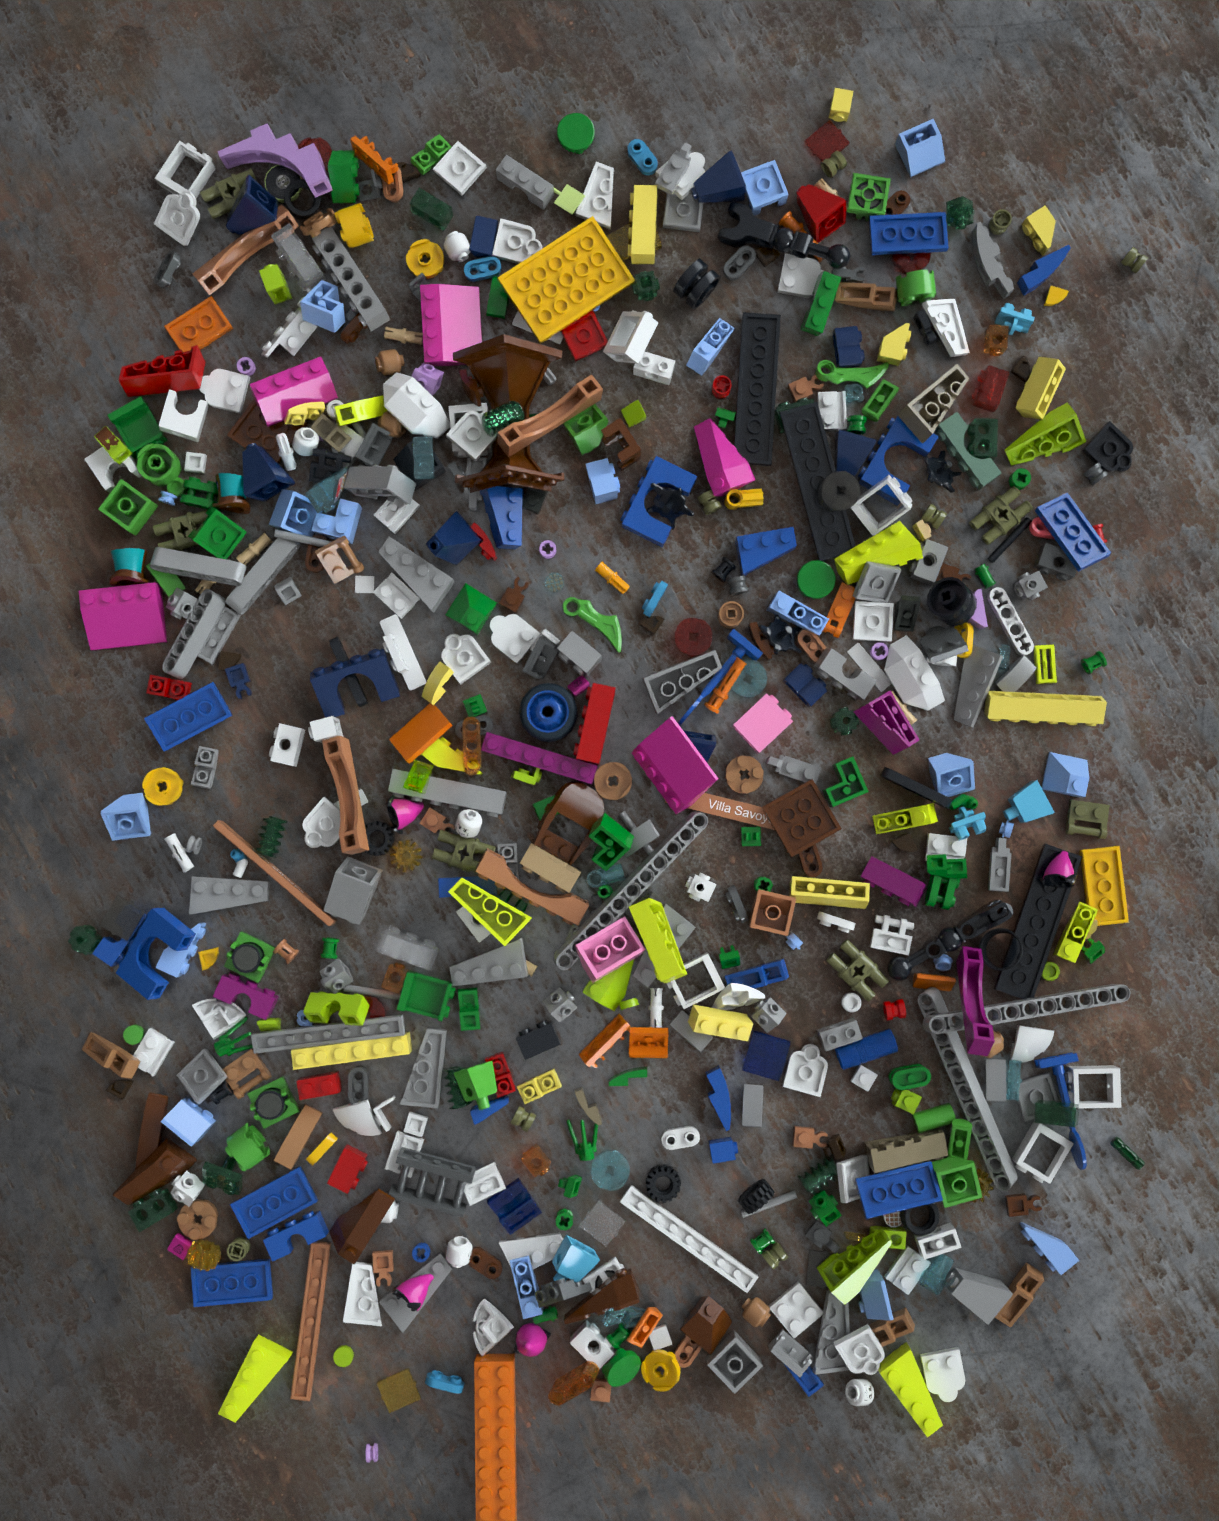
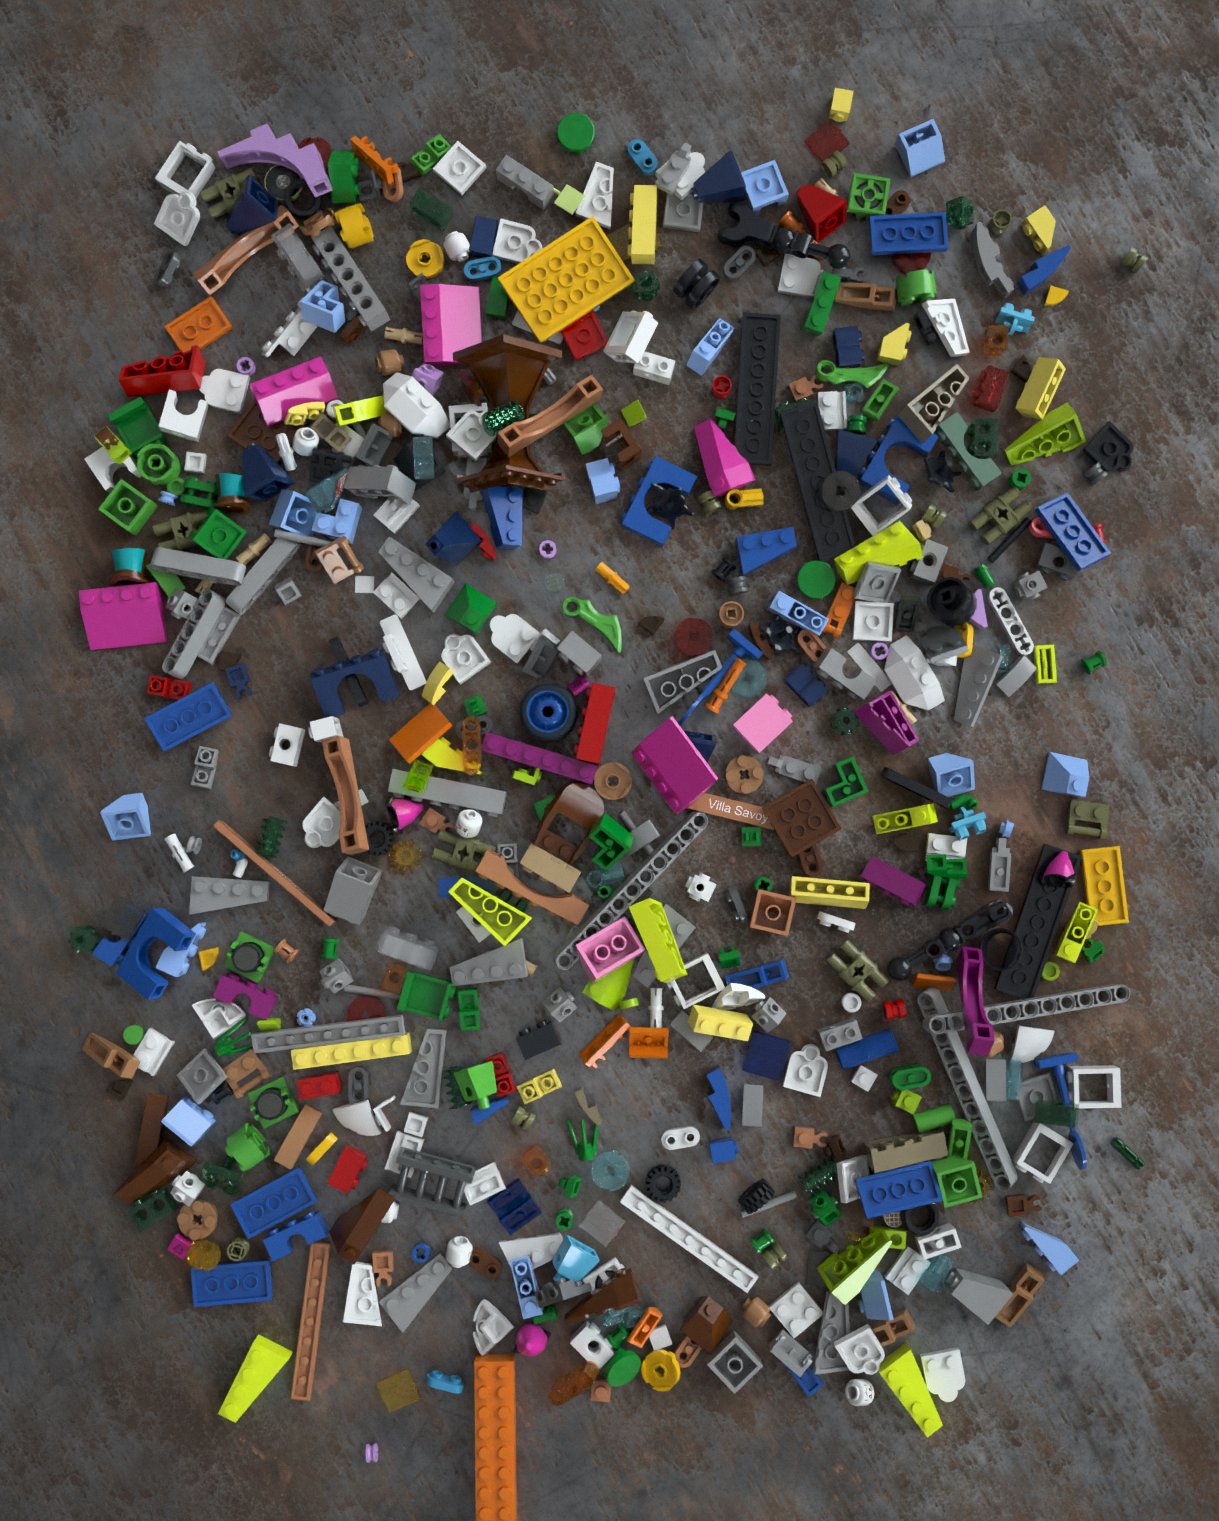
(161, 775): yellow plate -> none
(275, 284): lime brick -> none
(322, 1005): lime arch -> none
(343, 1356): lime tile -> none
(414, 1290): dark pink hat -> none
(513, 598): reddish brown plate -> none
(621, 1078): green slope -> none
(650, 605): dark azure plate -> none
(793, 941): light blue plate -> none
(892, 941): white plate -> none
(1028, 803): medium azure torso -> none
(1045, 707): light yellow brick -> none

